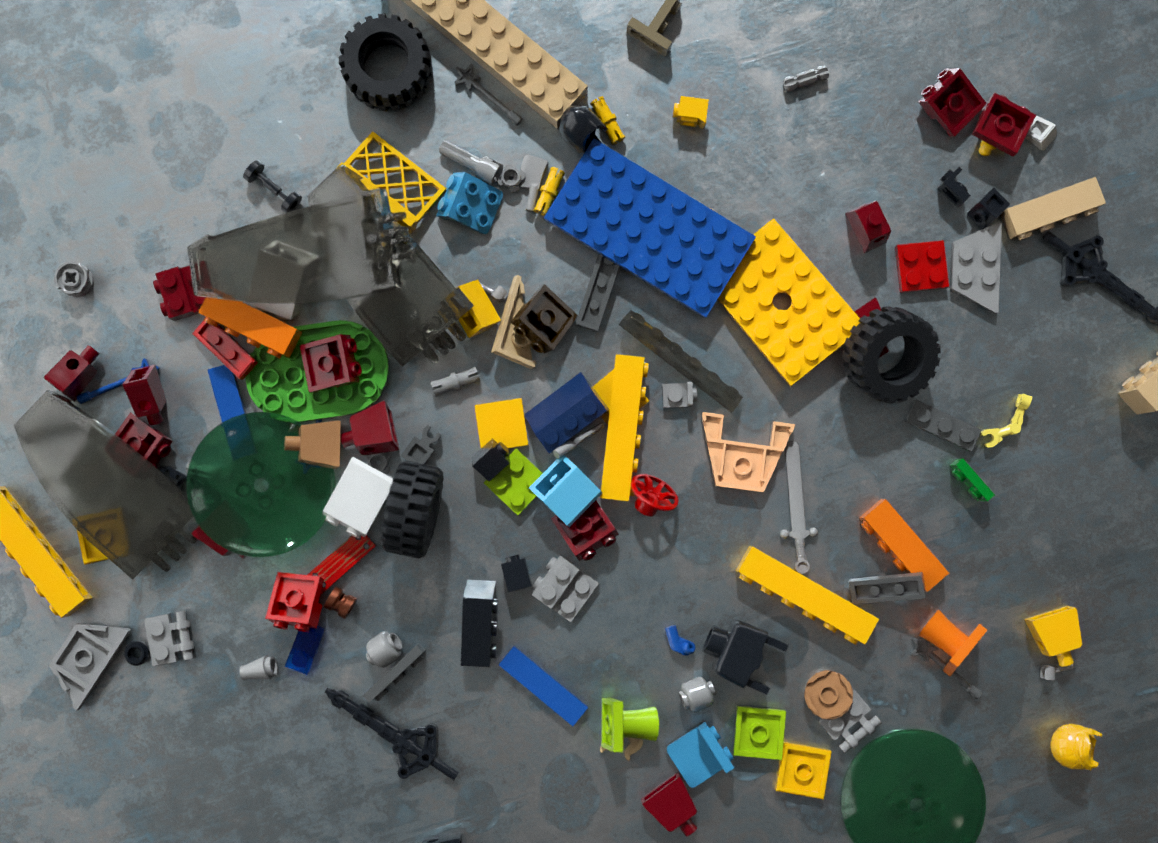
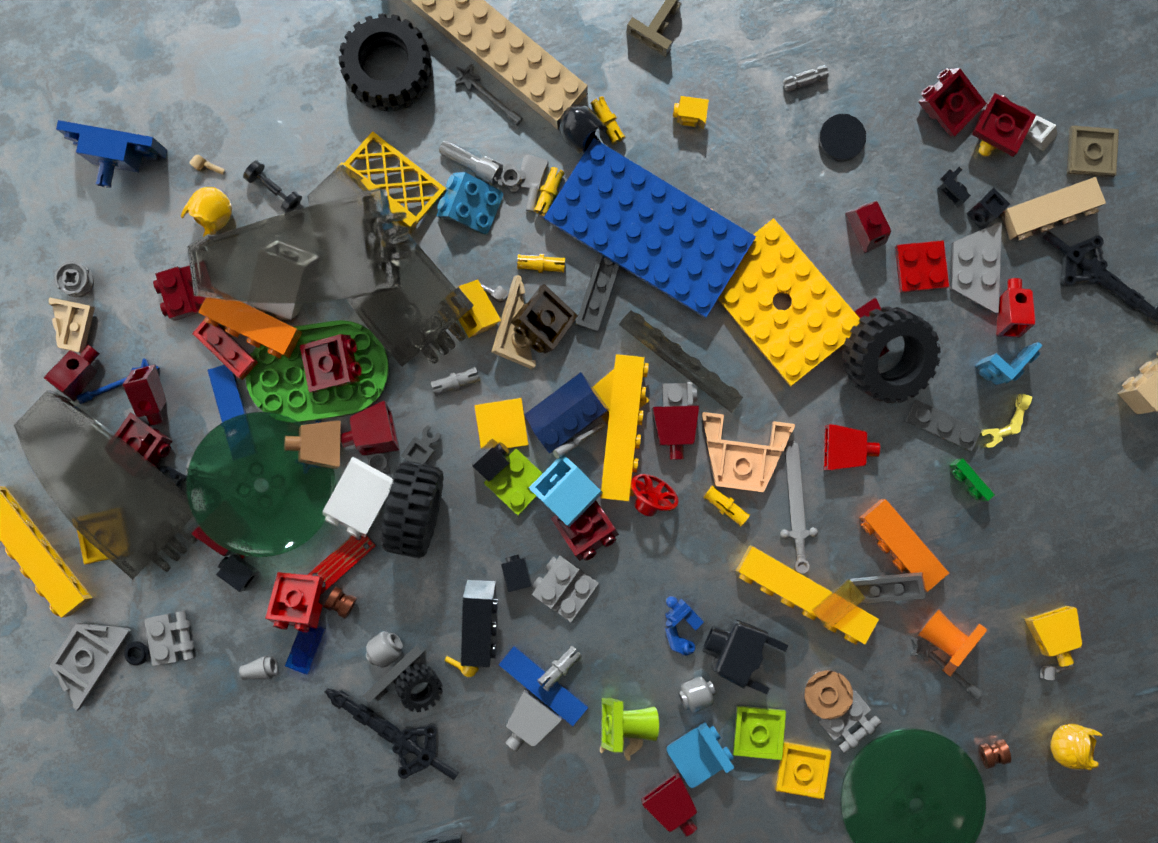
(71, 324): none -> tan wing
(111, 148): none -> blue brick
(199, 162): none -> tan hand
(209, 209): none -> yellow hair
(236, 572): none -> black brick
(423, 698): none -> black tyre
(468, 671): none -> yellow hand
(530, 721): none -> light grey torso
(541, 263): none -> yellow pin
(559, 668): none -> light grey pin
(675, 427): none -> dark red torso
(681, 610): none -> blue piece
(726, 506): none -> yellow pin
(838, 604): none -> clear yellow tile
(842, 137): none -> black tile
(847, 447): none -> red torso
(994, 753): none -> copper wheel
(999, 371): none -> dark azure bracket
(1015, 310): none -> red torso
(1092, 151): none -> dark tan tile

